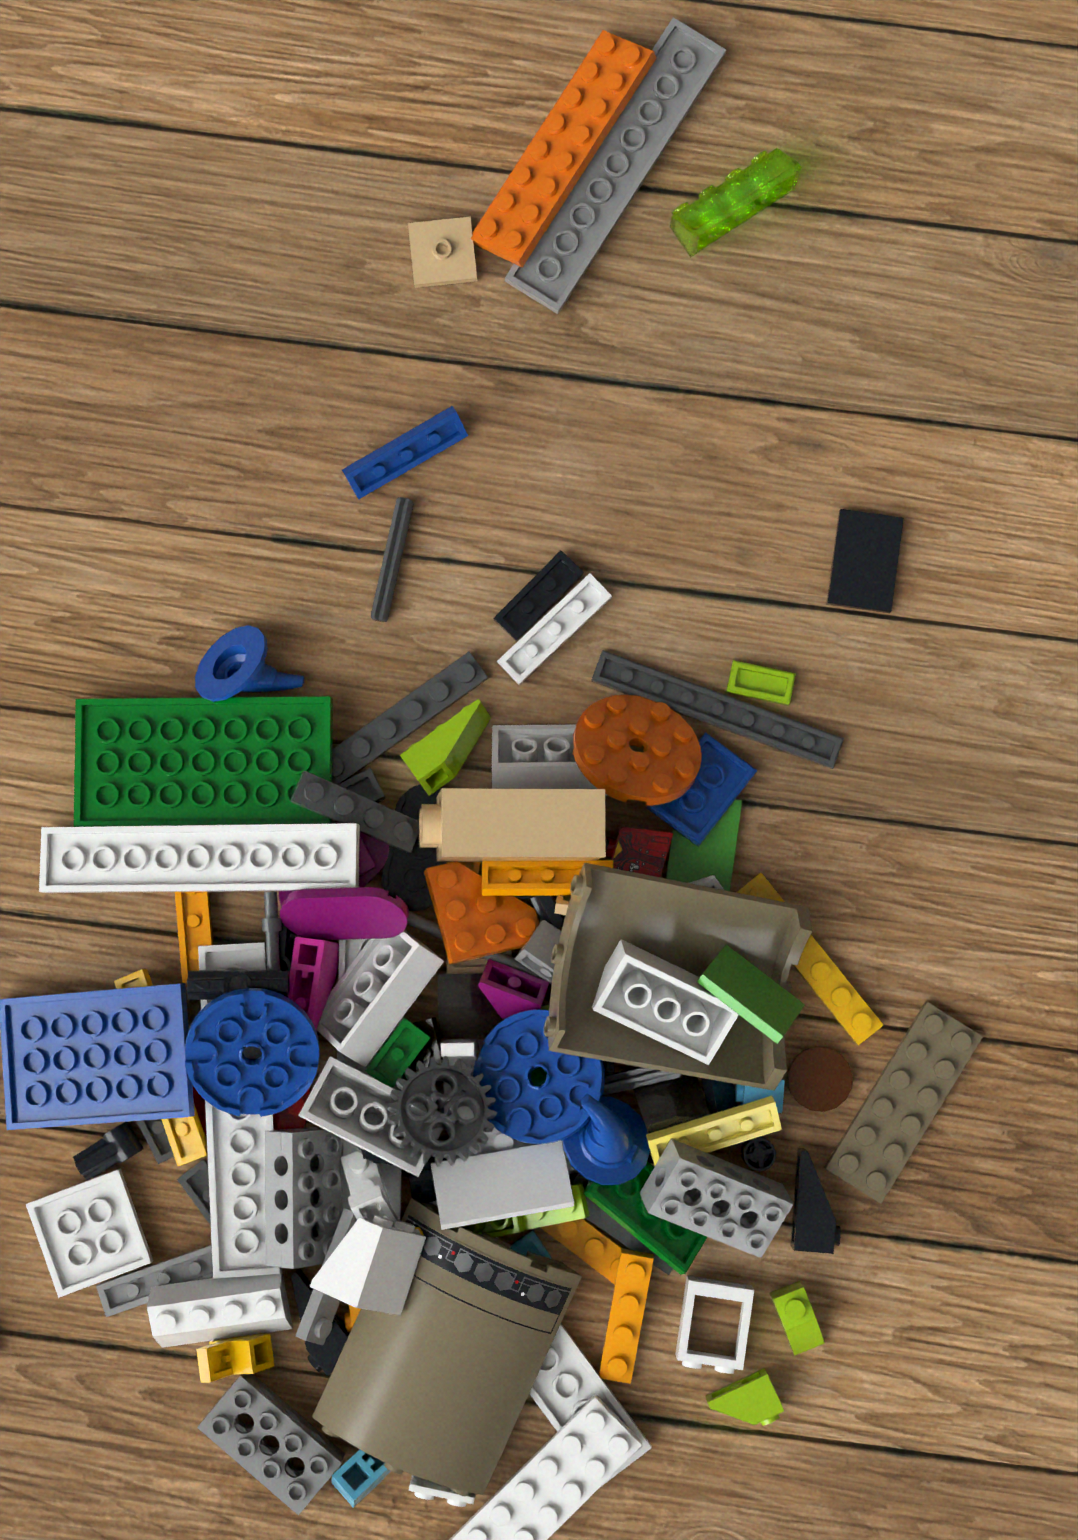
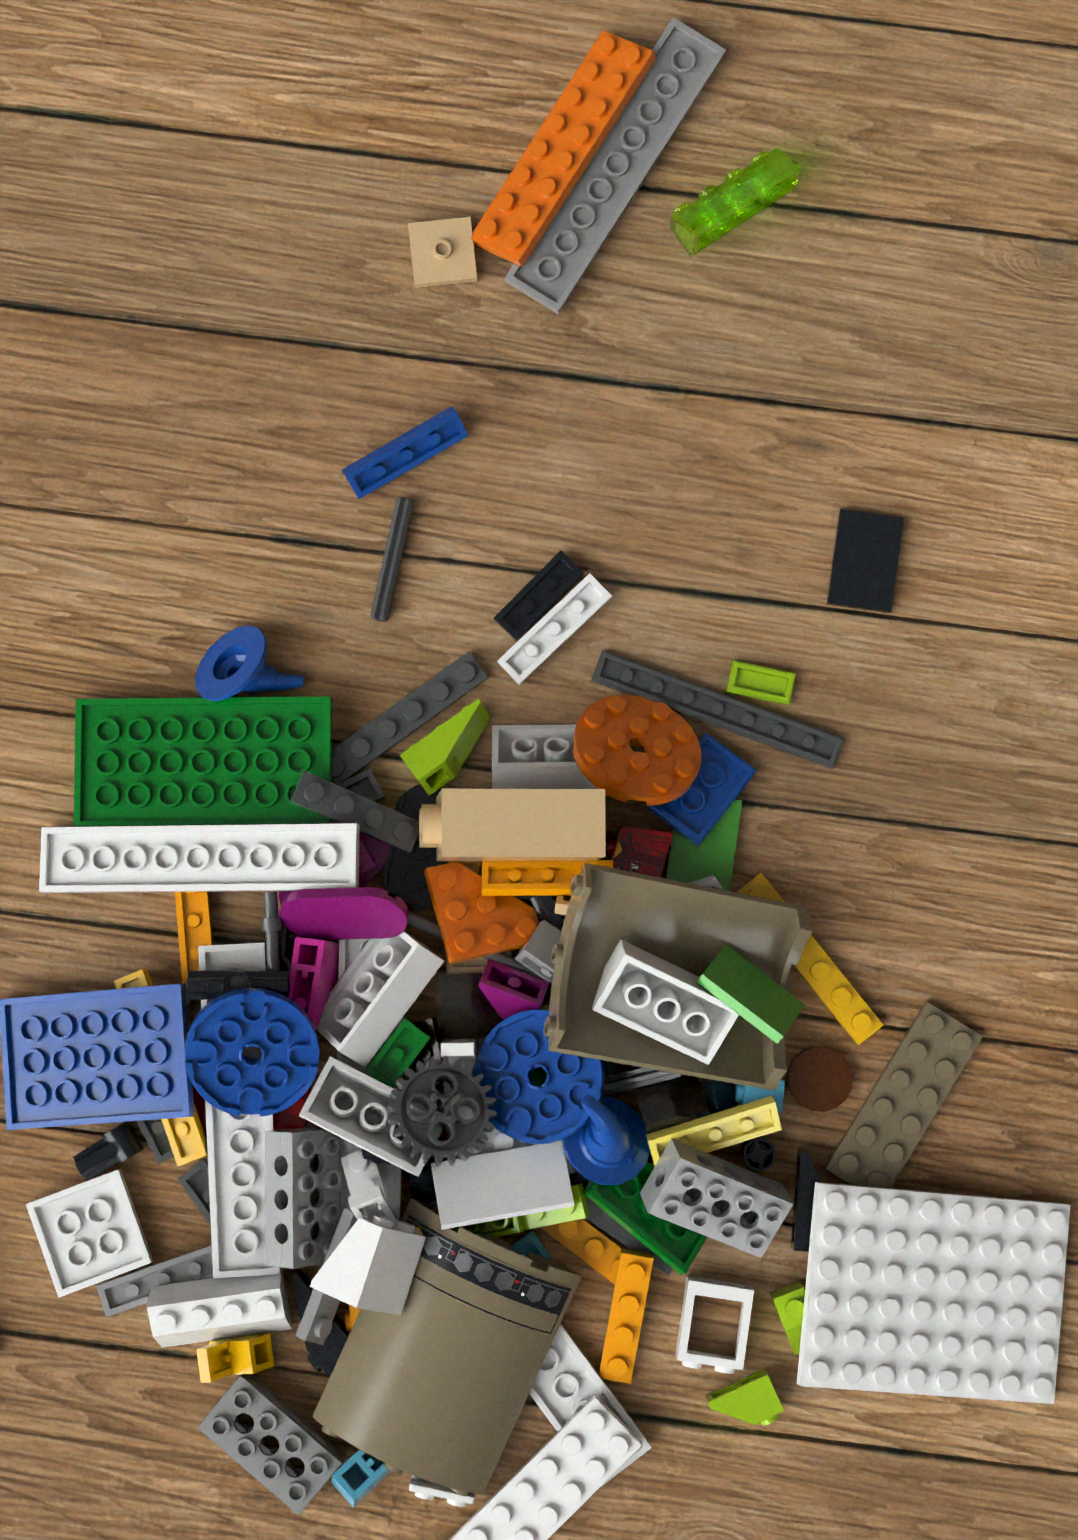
(933, 1293): none -> white plate

